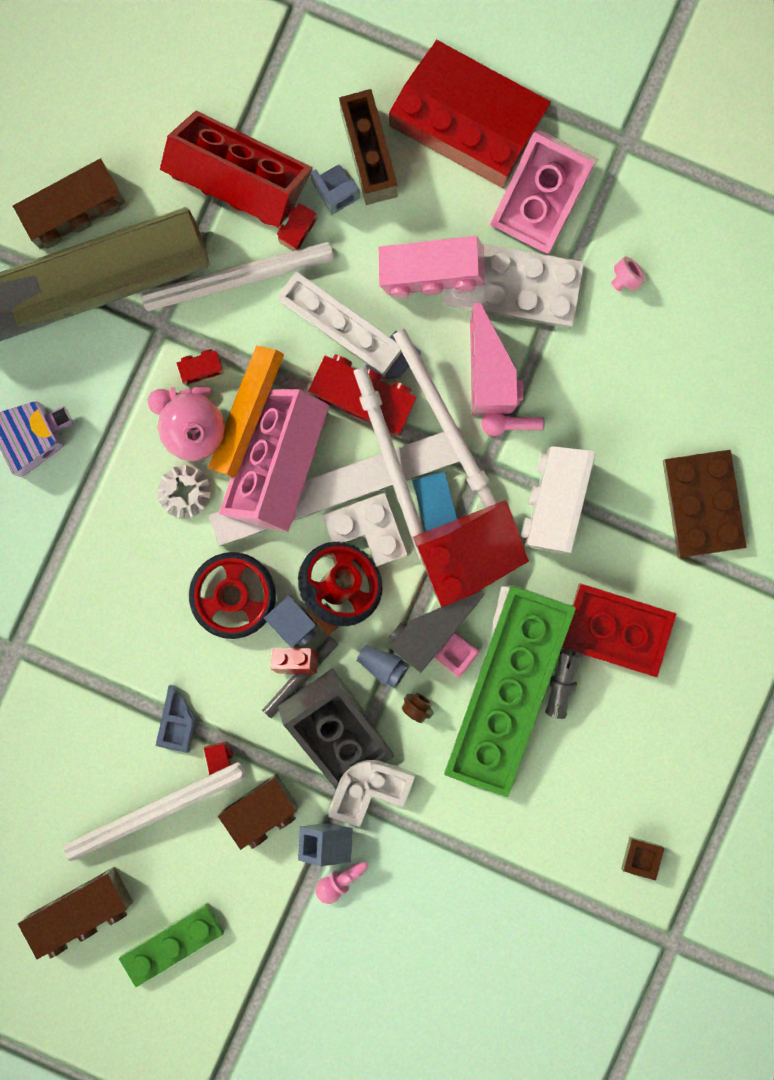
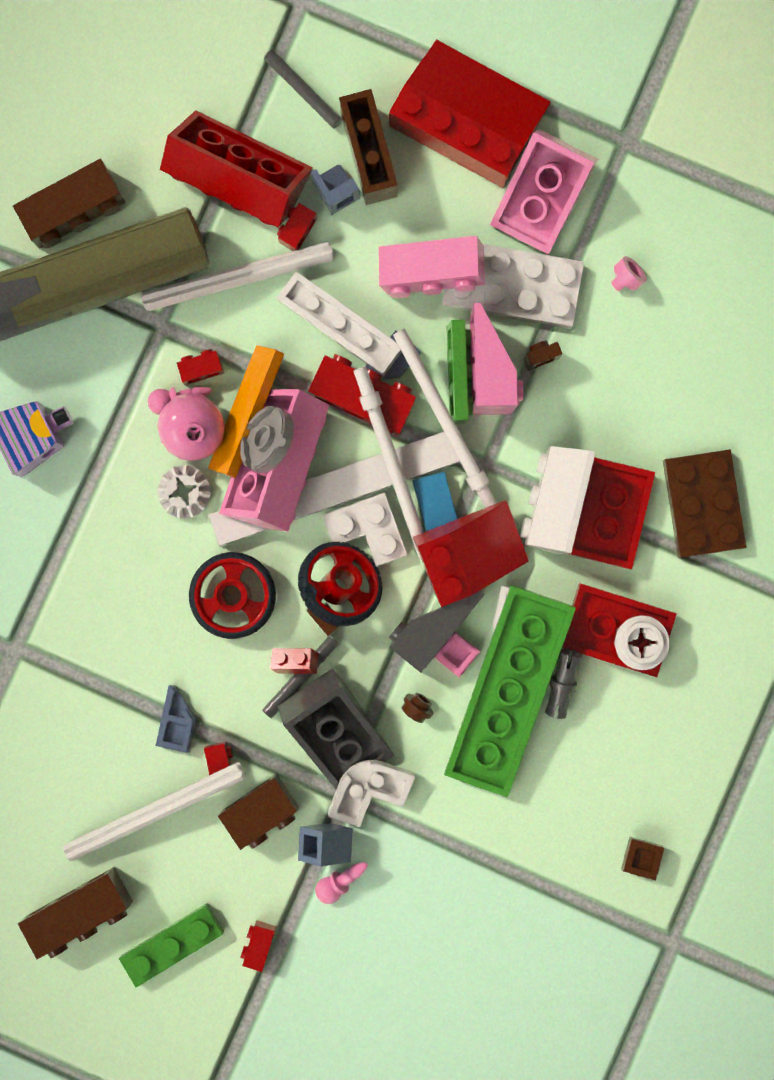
(259, 945): none -> red piece
(268, 439): none -> light grey tile
(292, 622): sand blue brick -> none
(302, 89): none -> dark grey bar
(383, 665): sand blue cone -> none
(459, 371): none -> bright green plate
(496, 423): bright pink bar -> none
(542, 354): none -> reddish brown plate
(613, 513): none -> red plate
(652, 654): none -> white gear

